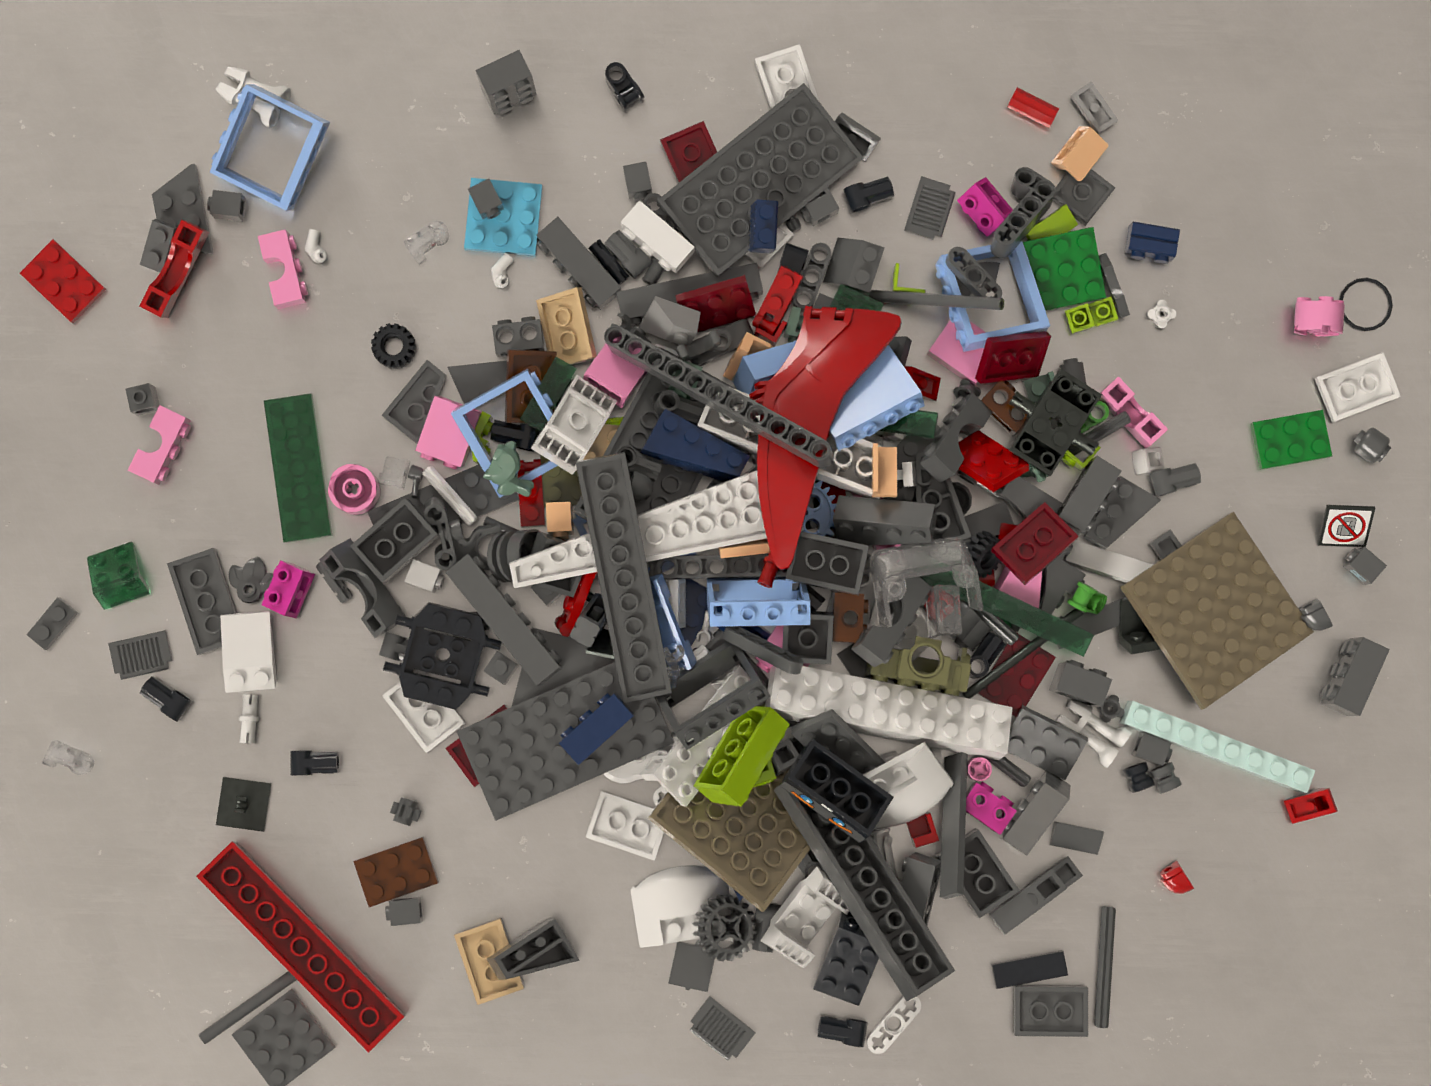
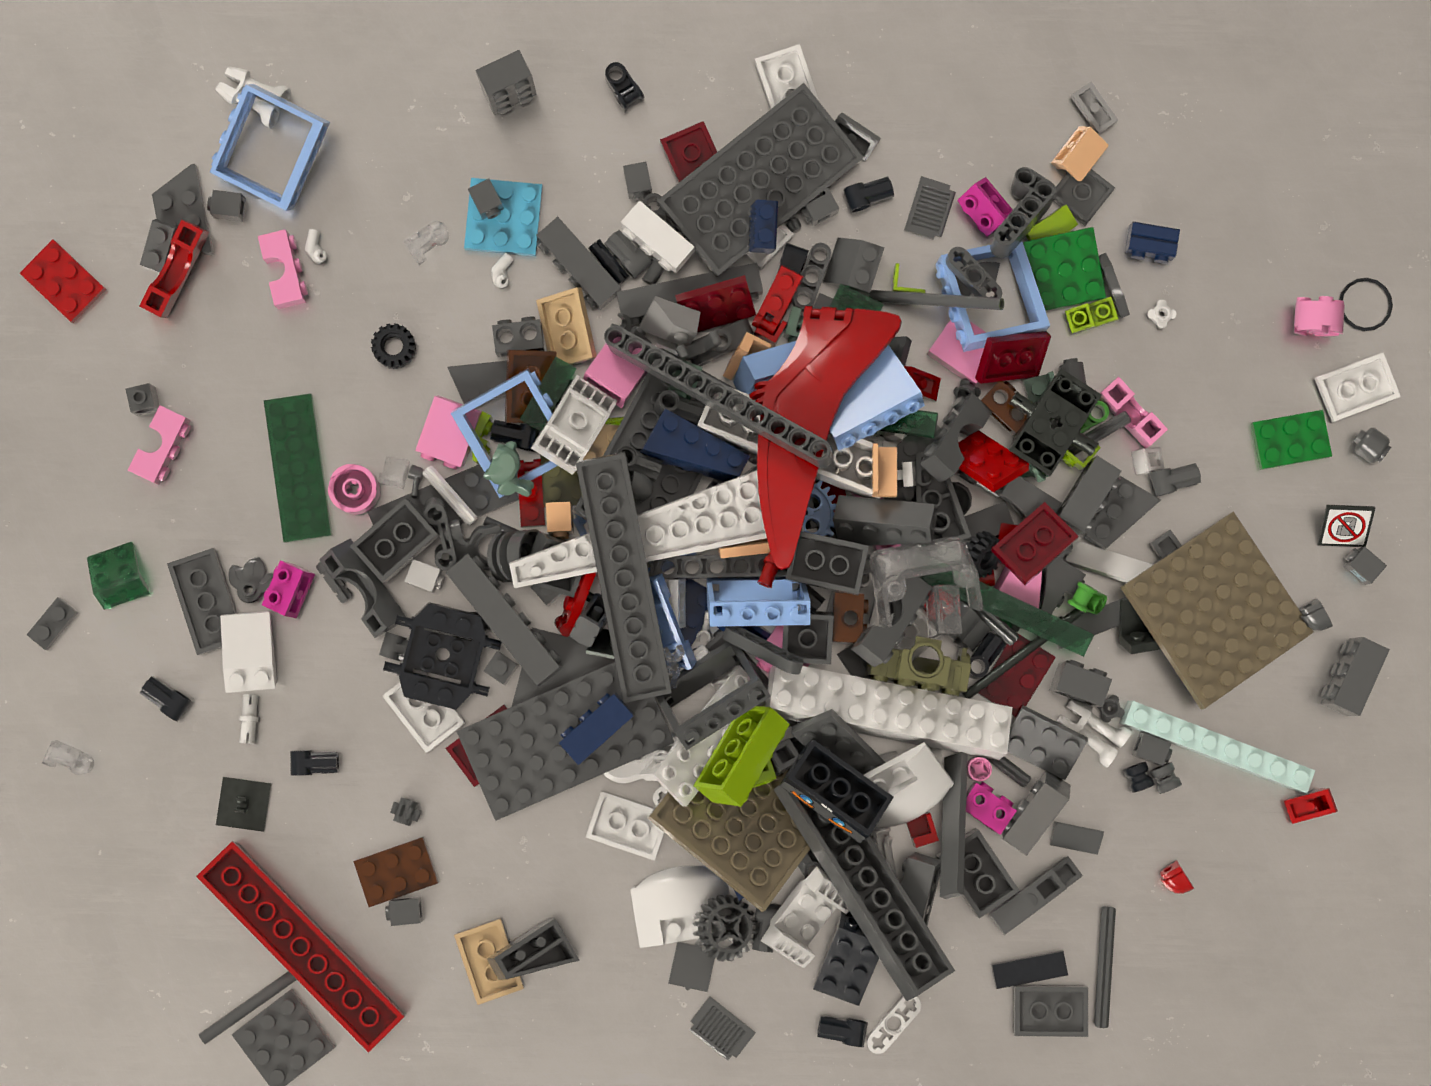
(140, 655): dark grey window -> none
(412, 405): dark grey wing -> none
(1033, 107): red axle -> none

